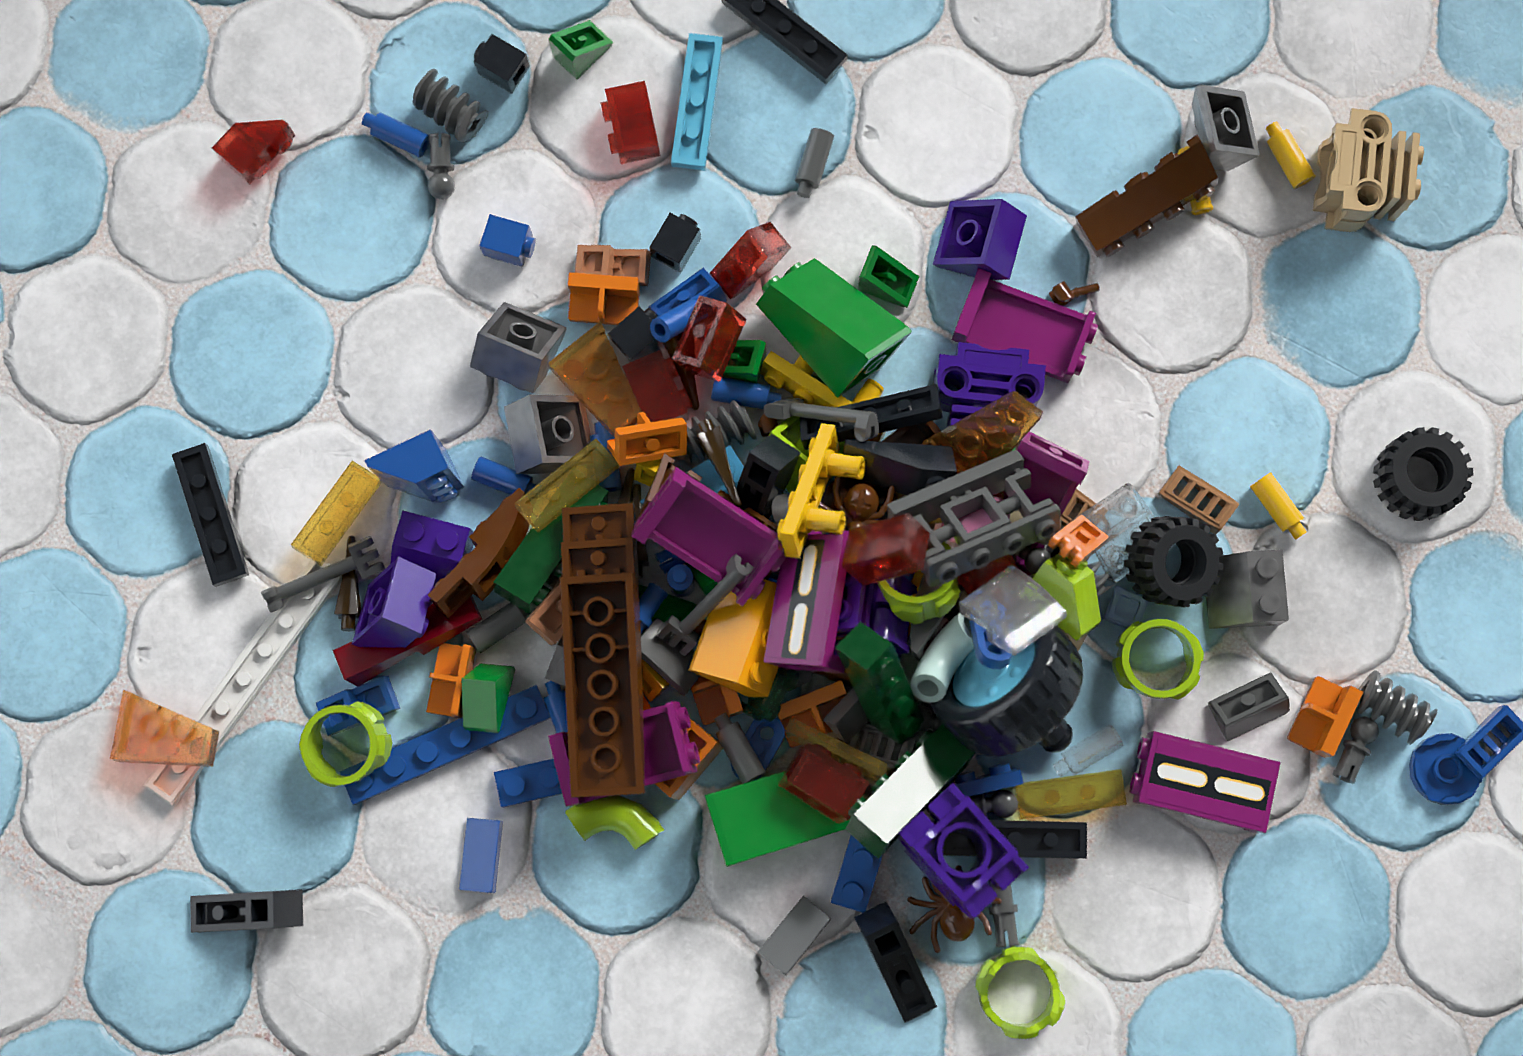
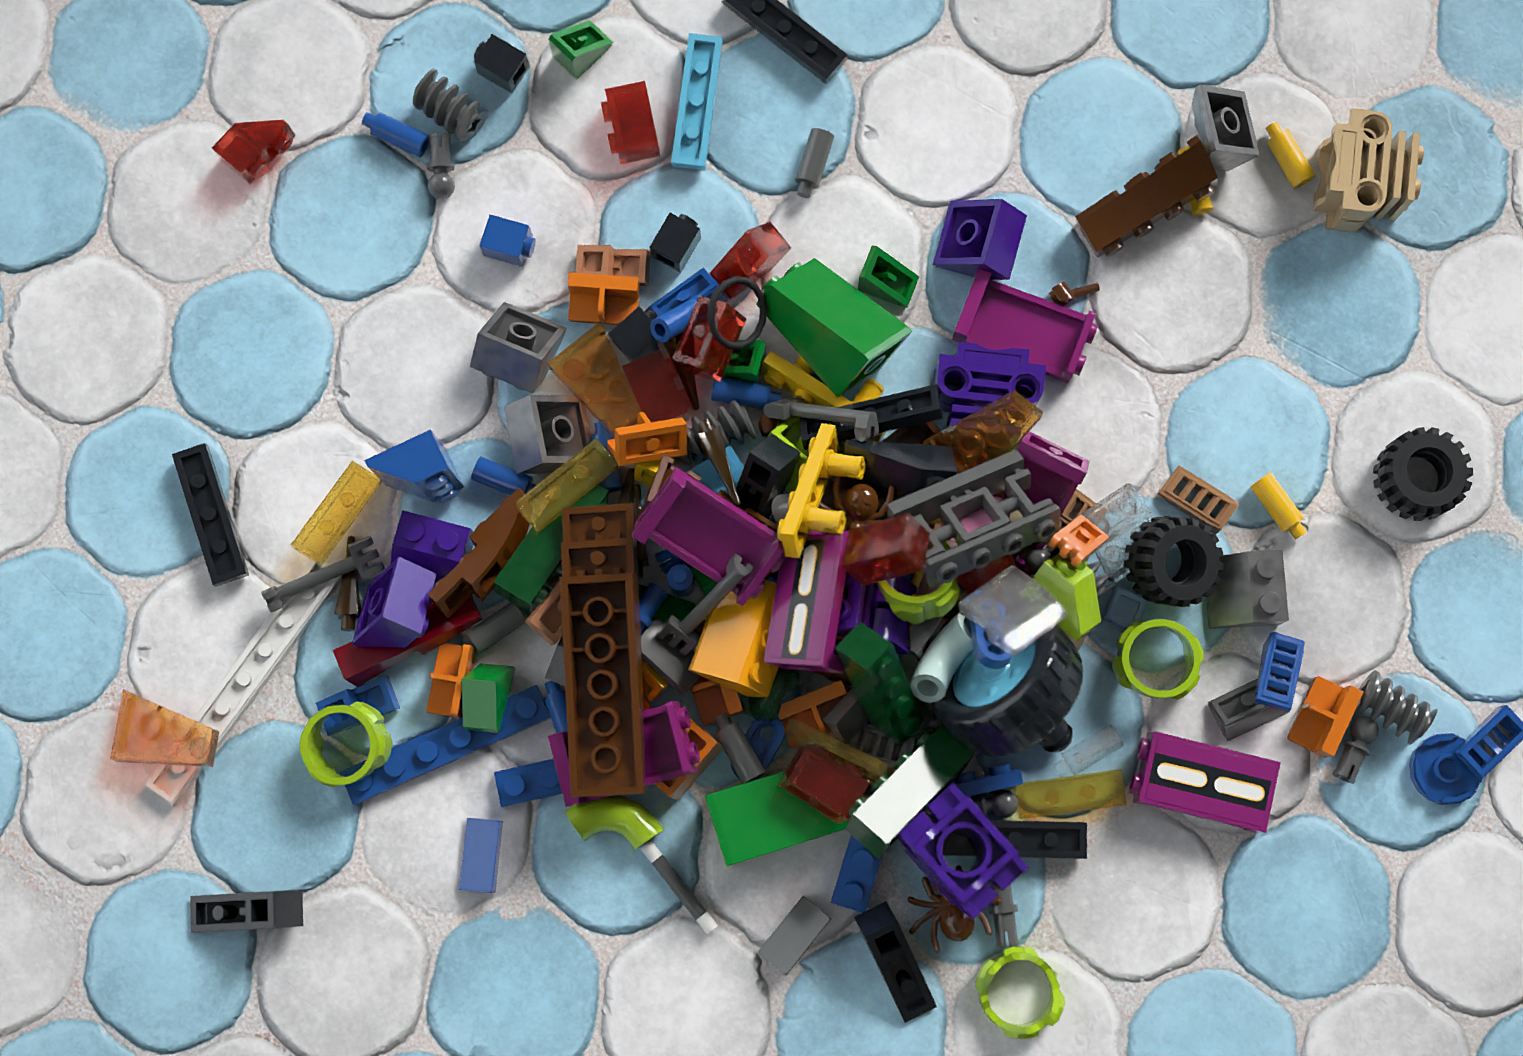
(679, 887): none -> dark grey bar
(711, 312): none -> black piece
(1282, 650): none -> blue slope

